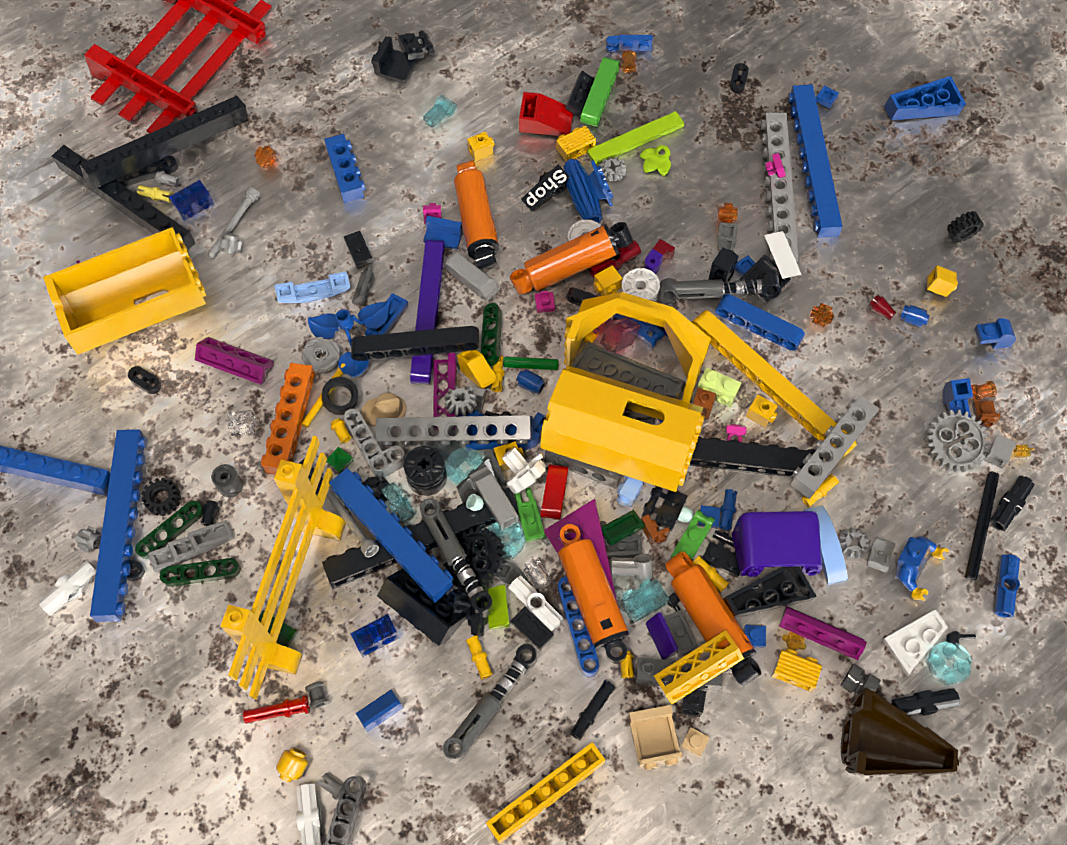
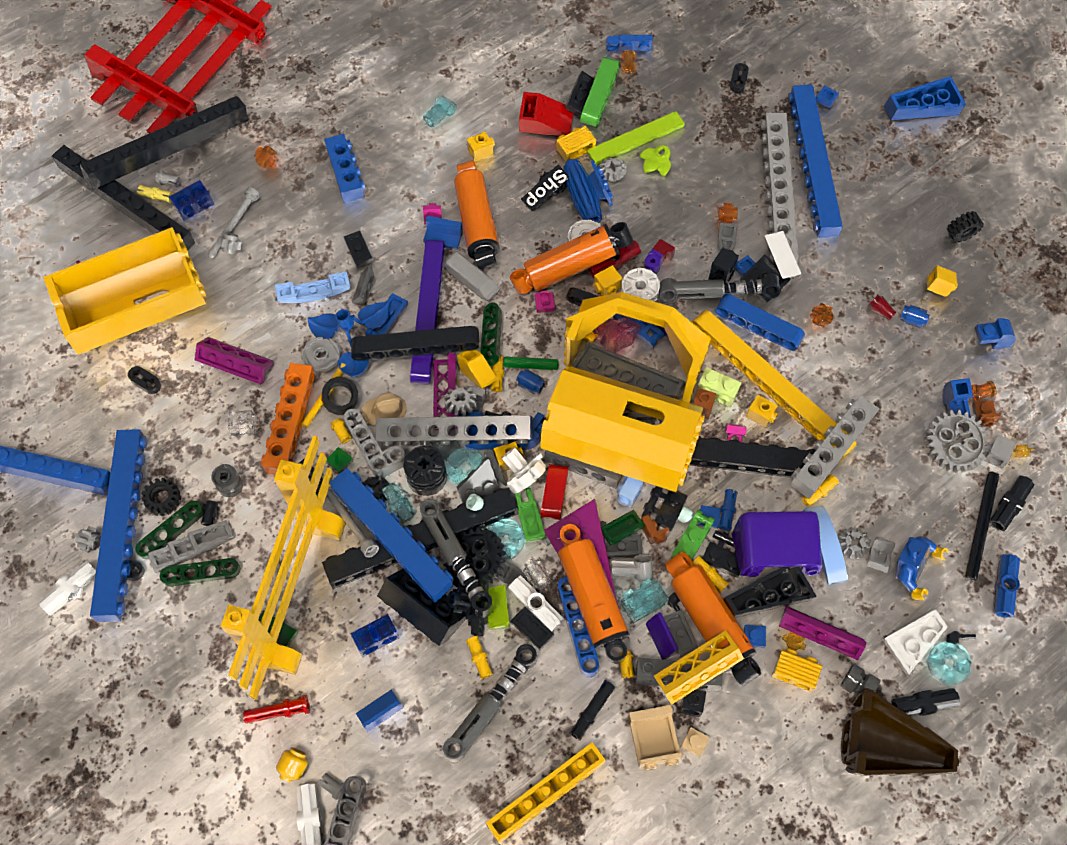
(145, 175): black beam -> none
(316, 694): dark grey bush -> none
(391, 62): black bracket -> none
(413, 46): black plate -> none
(494, 498): light grey piece -> none
(776, 166): dark pink tile -> none

